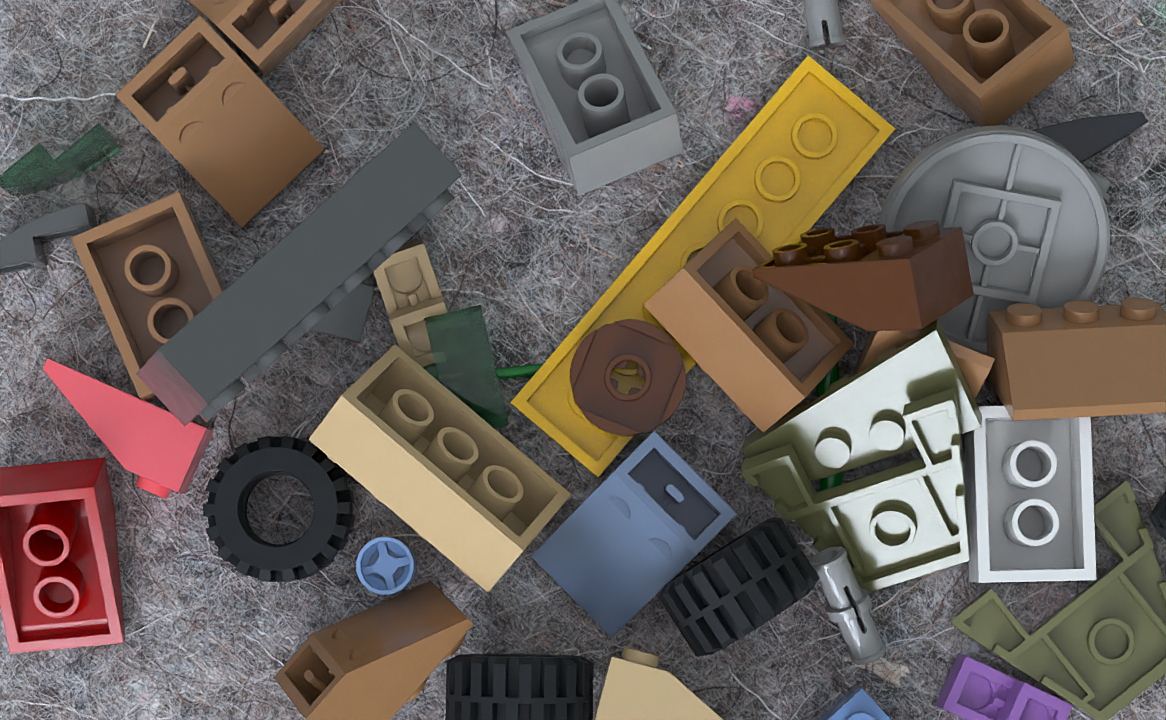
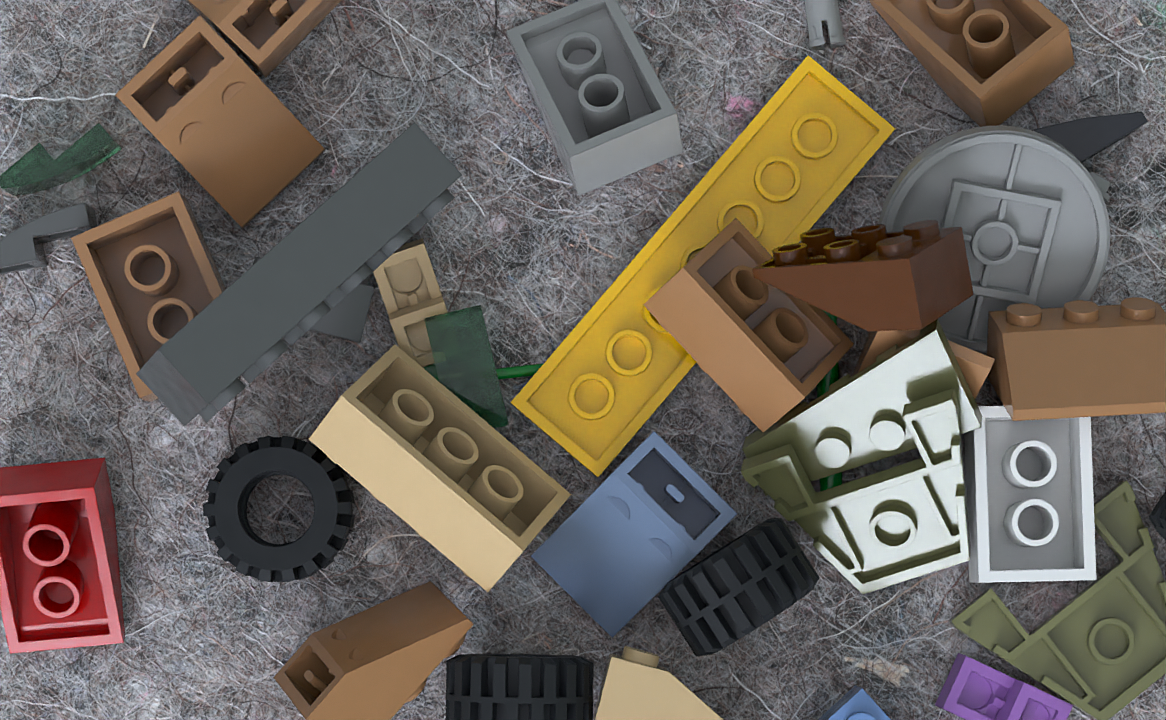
(135, 431): coral slope -> none
(379, 569): light blue wheel -> none
(613, 348): reddish brown plate -> none
(848, 605): light grey pin -> none

